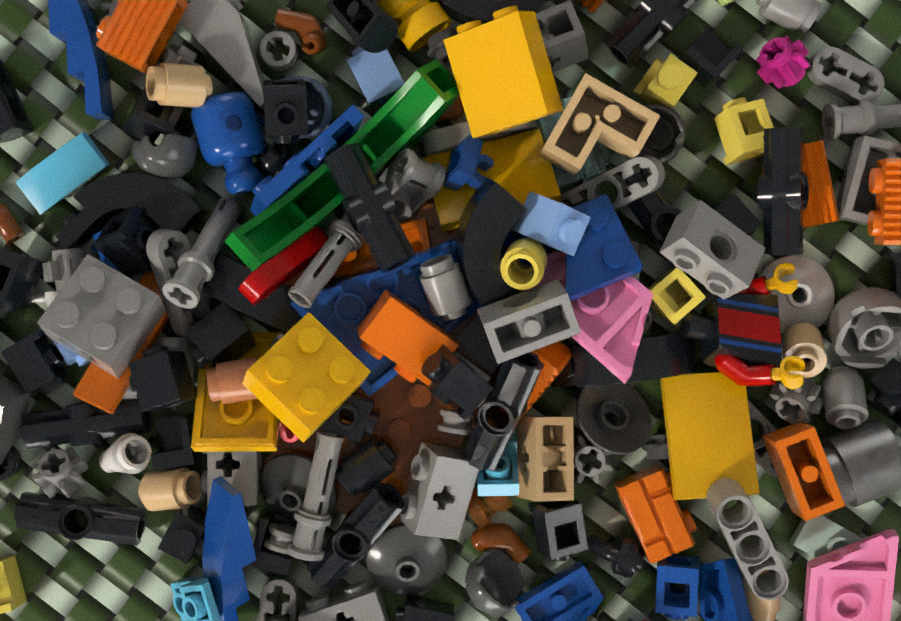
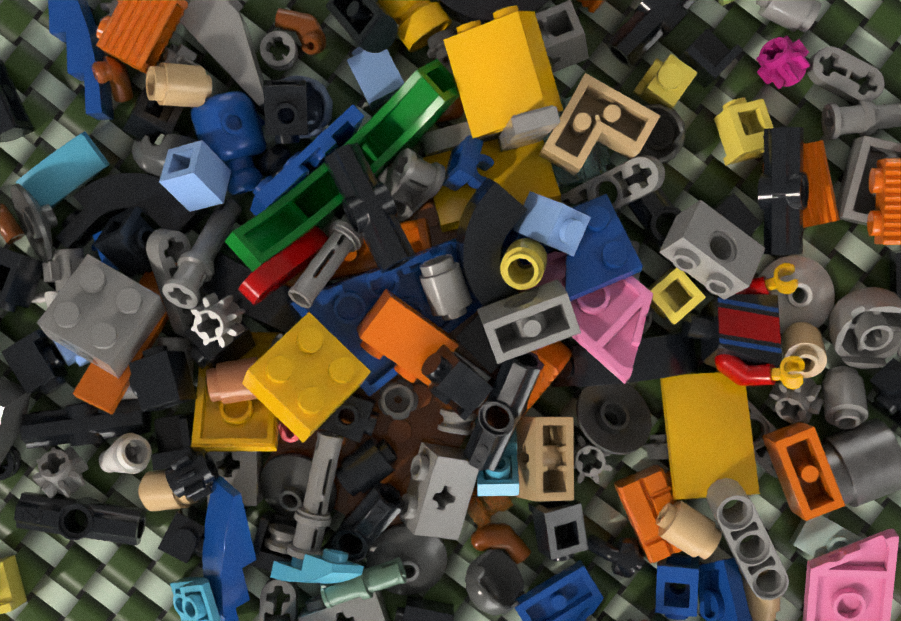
(35, 221): none -> dark grey dish
(117, 74): none -> dark orange arm
(191, 474): none -> black gear
(195, 176): none -> light blue brick
(218, 320): none -> light grey gear
(321, 569): none -> medium azure slope
(363, 586): none -> sand green pin
(390, 407): none -> dark grey plate
(528, 128): none -> light grey tile
(688, 529): none -> tan brick

